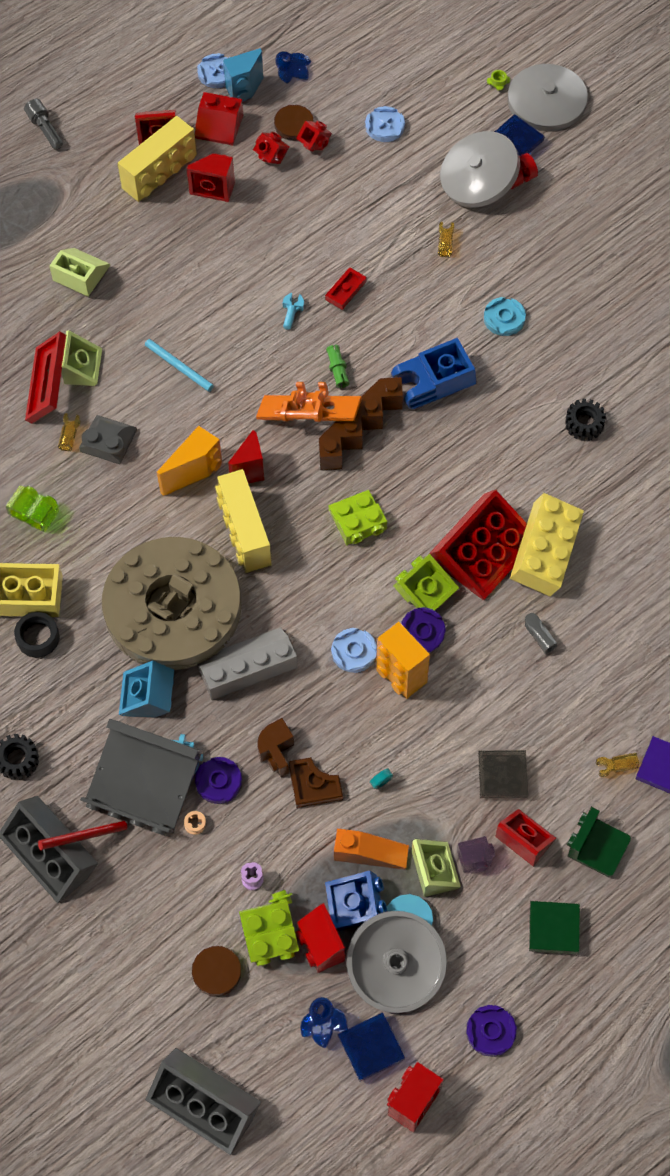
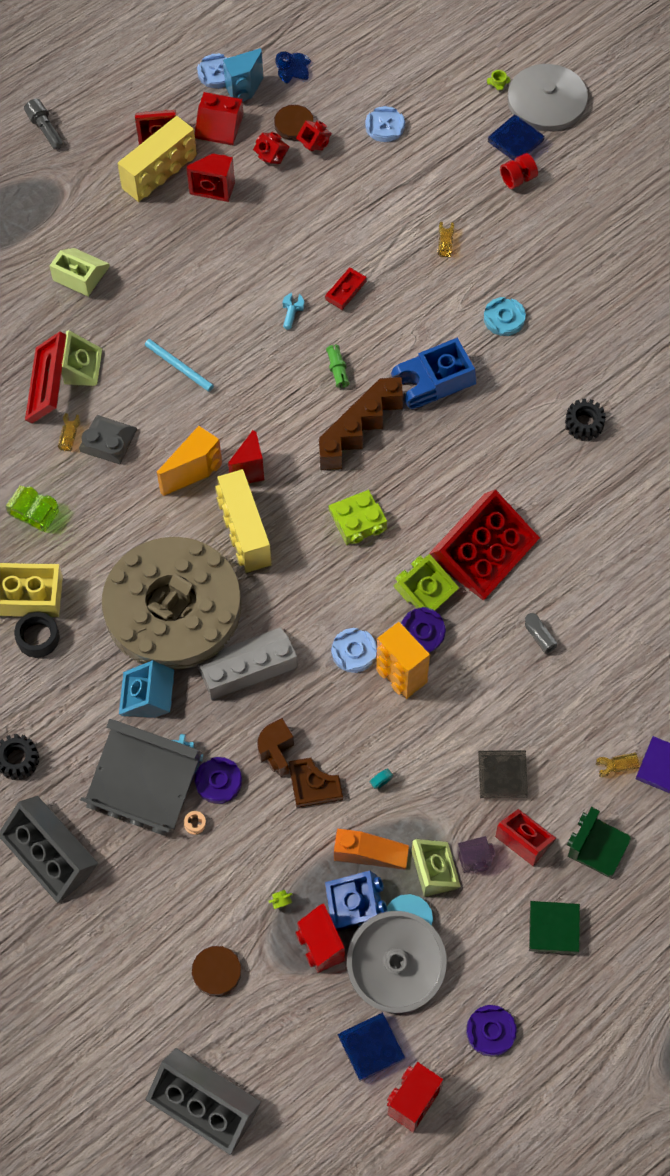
(82, 835): red bar -> none
(251, 869): lavender bush -> none
(269, 932): lime plate -> none
(309, 405): orange piece -> none
(322, 1025): clear blue plate -> none
(480, 169): light grey dish -> none
(547, 544): light yellow brick -> none

